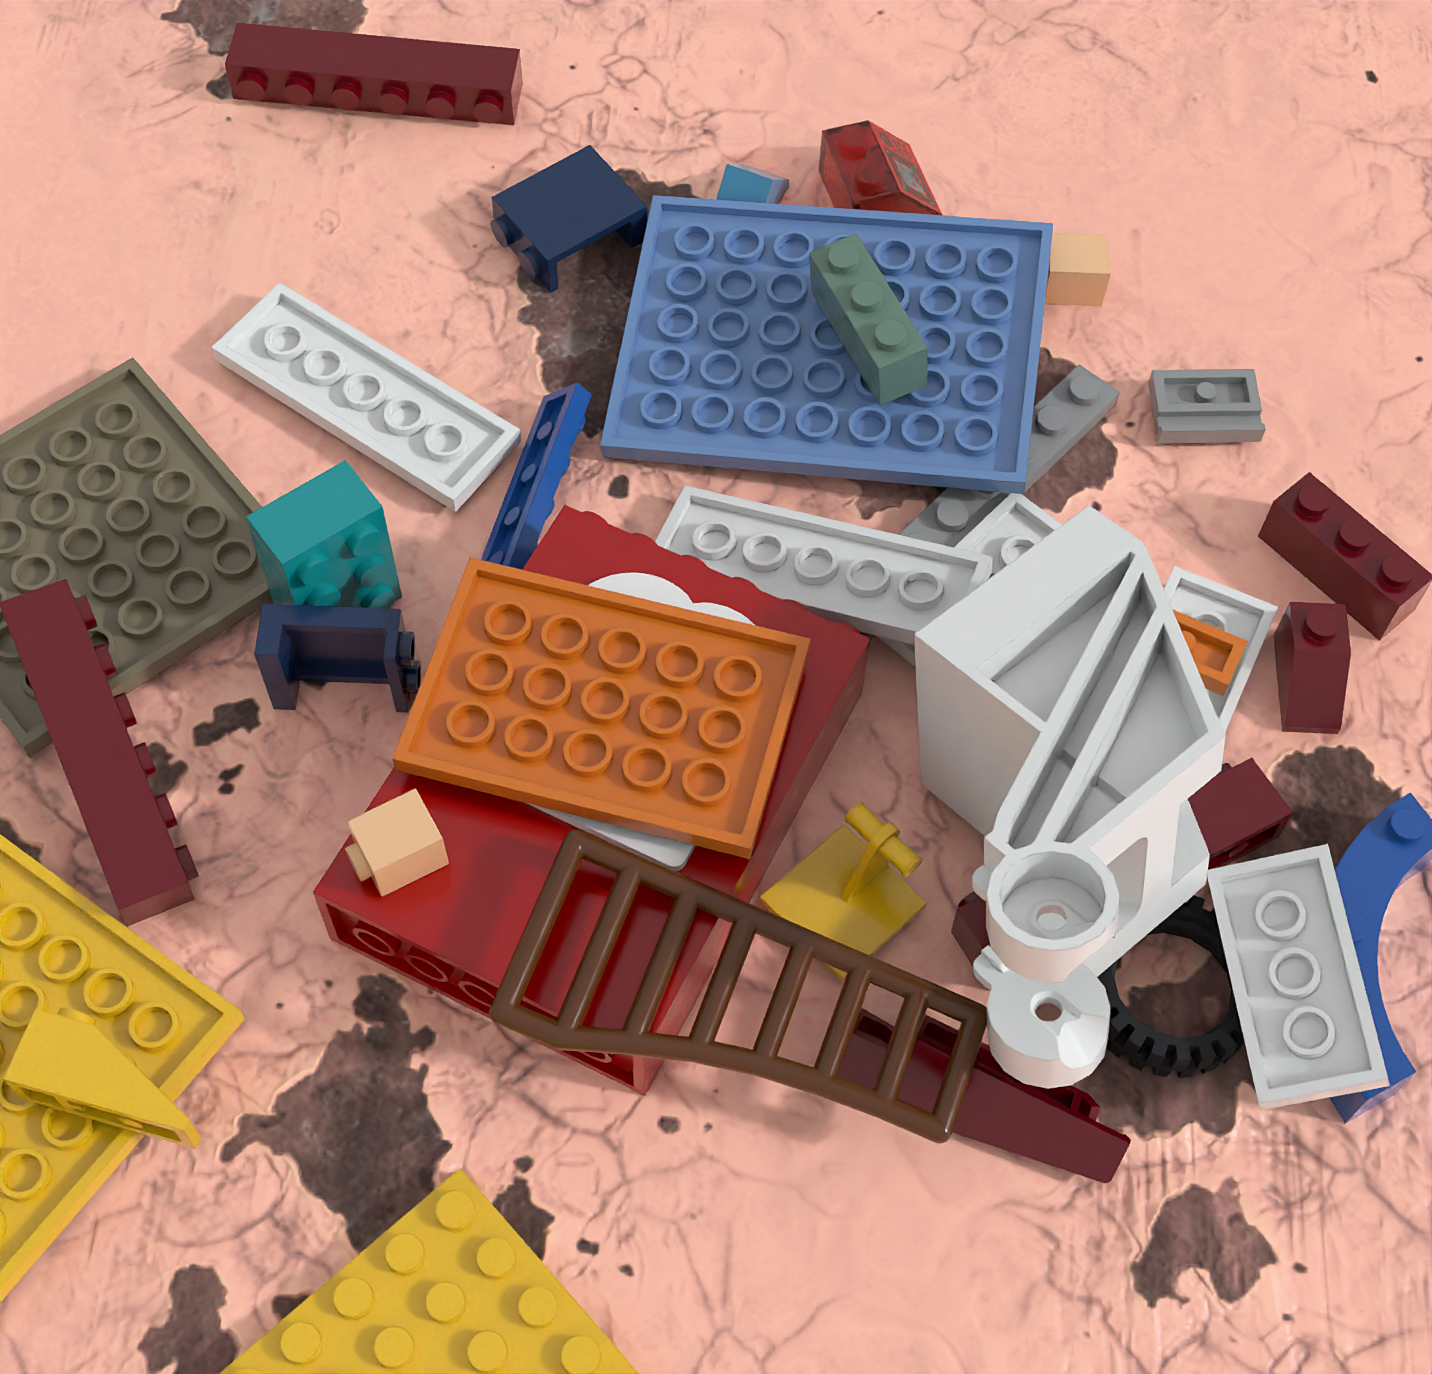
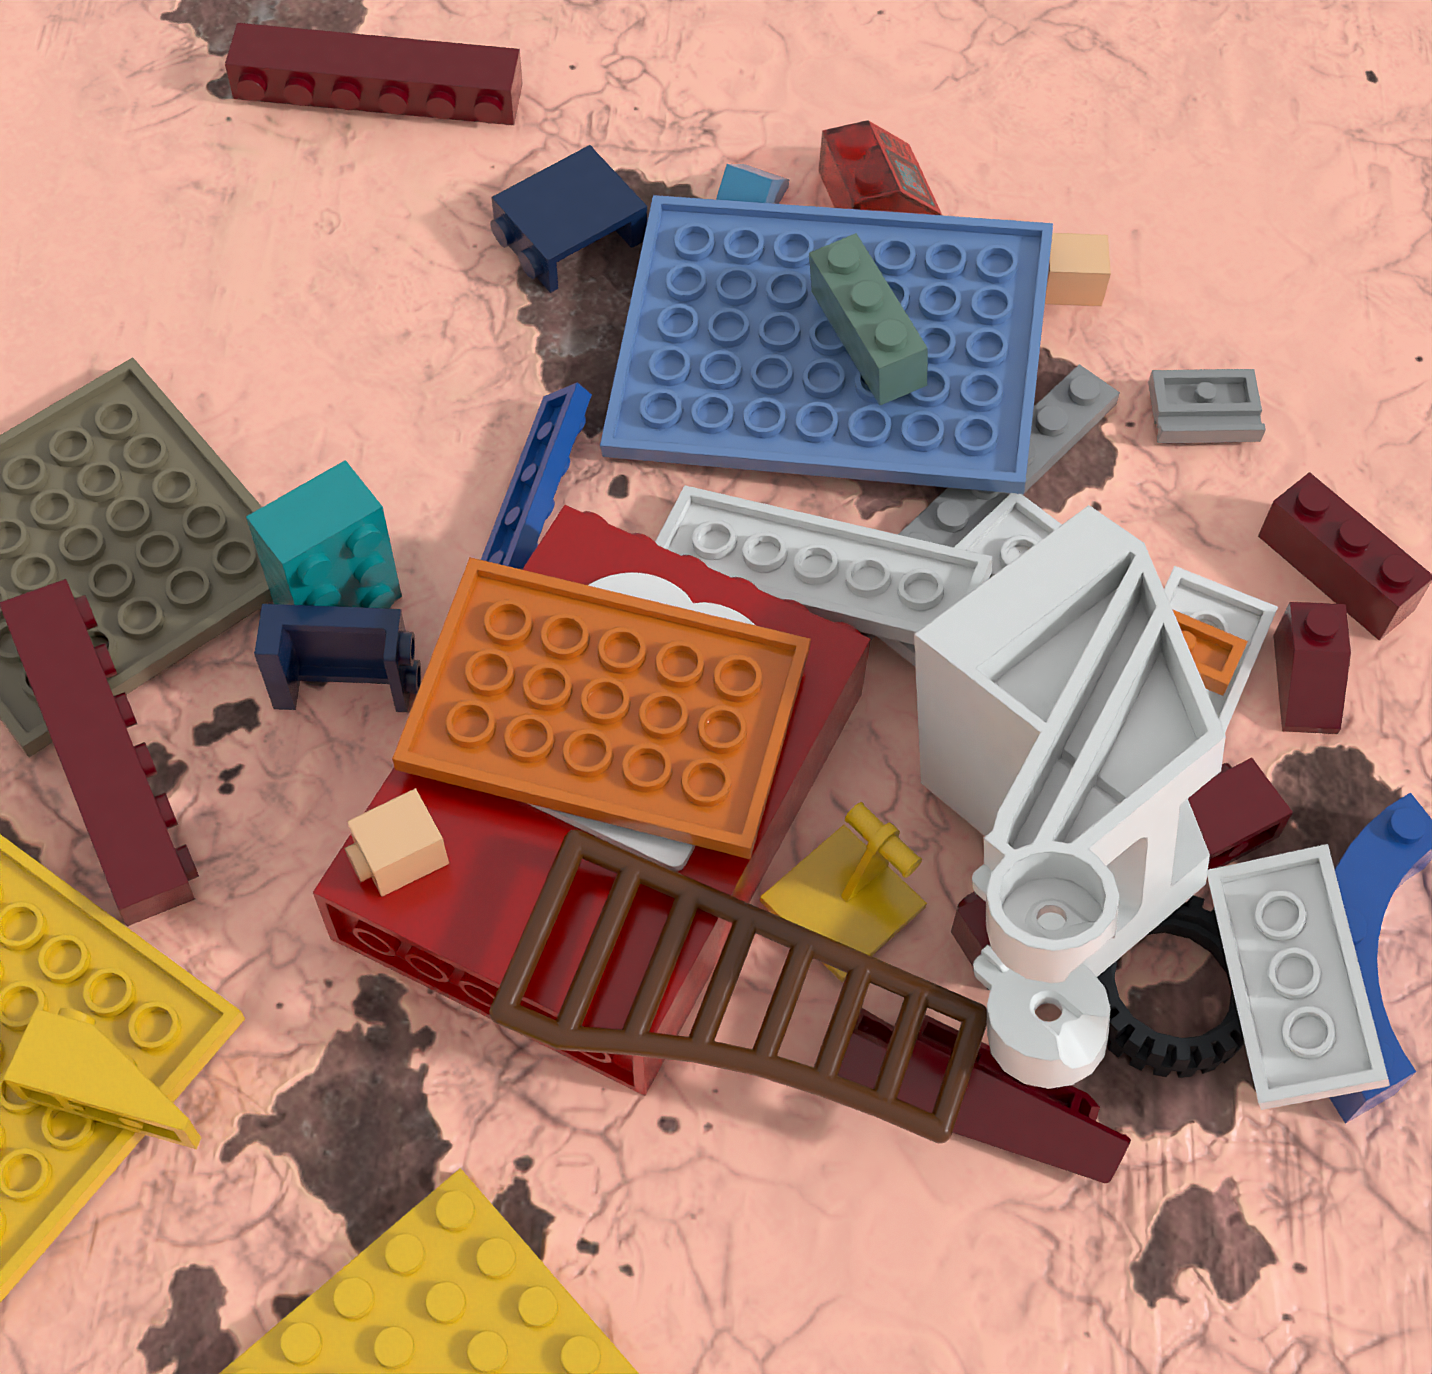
(367, 396): white plate -> none

